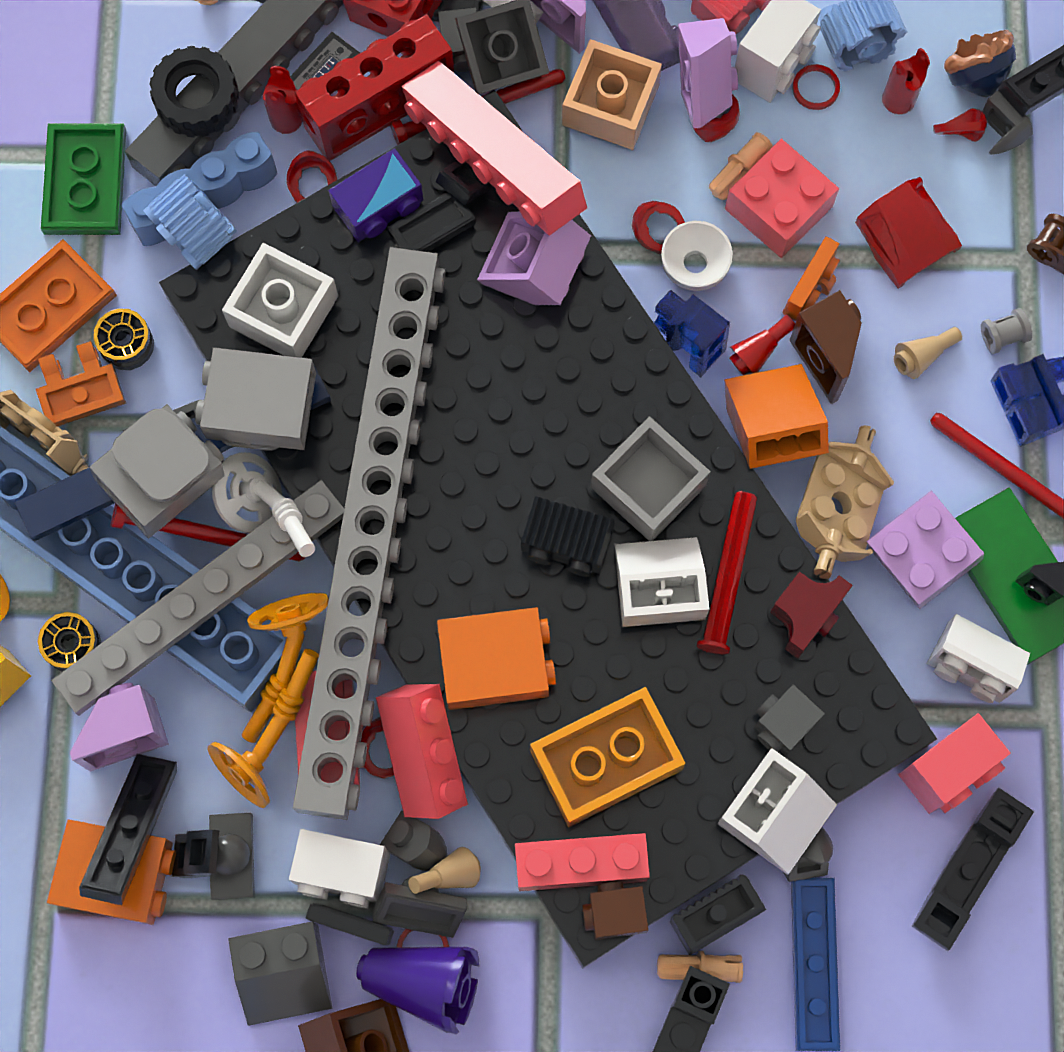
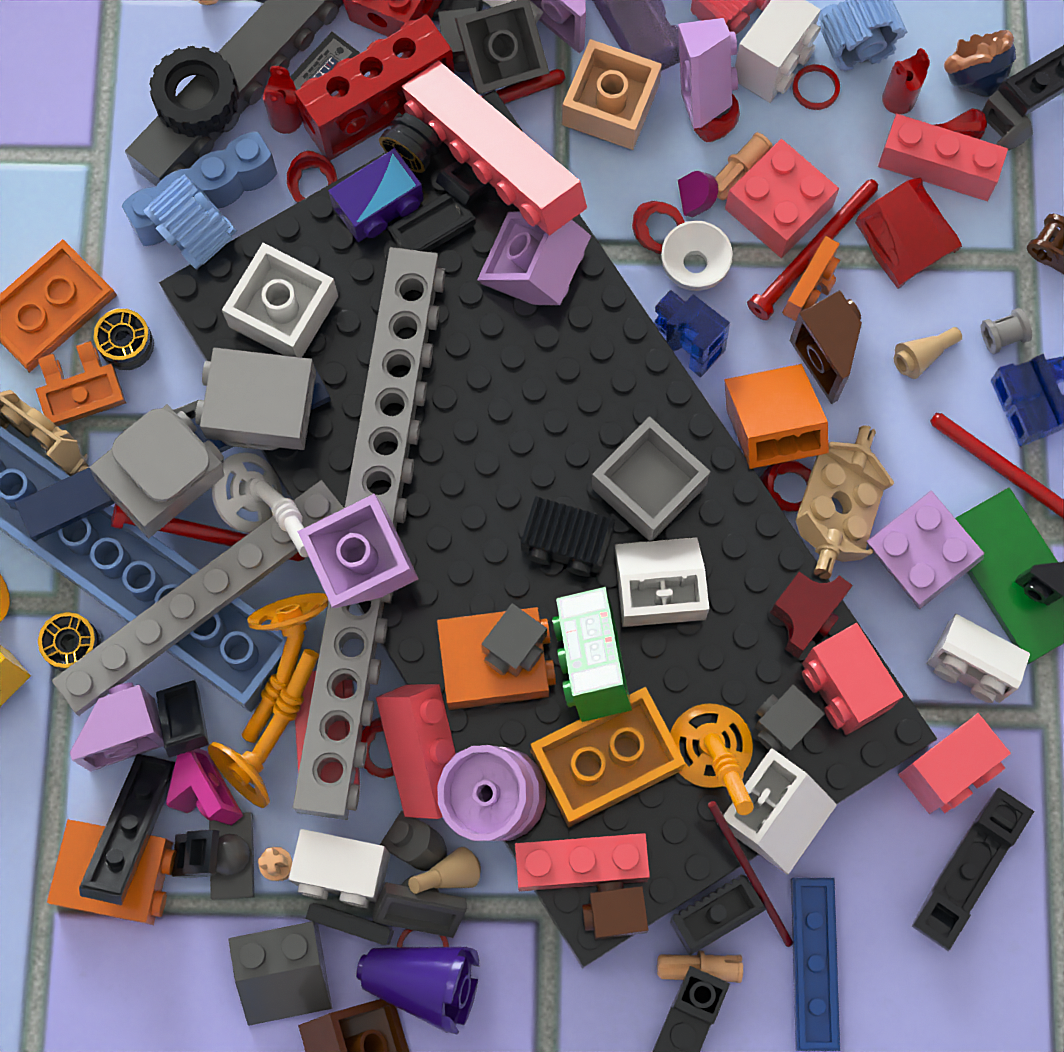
(83, 179): green tile -> none
(182, 718): none -> black tile
(200, 785): none -> dark pink slope
(275, 864): none -> light nougat axle
(358, 553): none -> lavender slope
(412, 140): none -> black wheel
(485, 815): none -> lavender wheel
(514, 642): none -> dark grey brick
(591, 655): none -> brick
(697, 192): none -> magenta tile
(726, 762): none -> light orange dish
(729, 574): red axle -> none
(750, 873): none -> dark red piece
(755, 350): red cone -> none
(763, 304): none -> red bar
(770, 474): none -> red piece
(814, 860): dark grey plate -> none
(850, 679): none -> coral brick
(943, 157): none -> coral brick

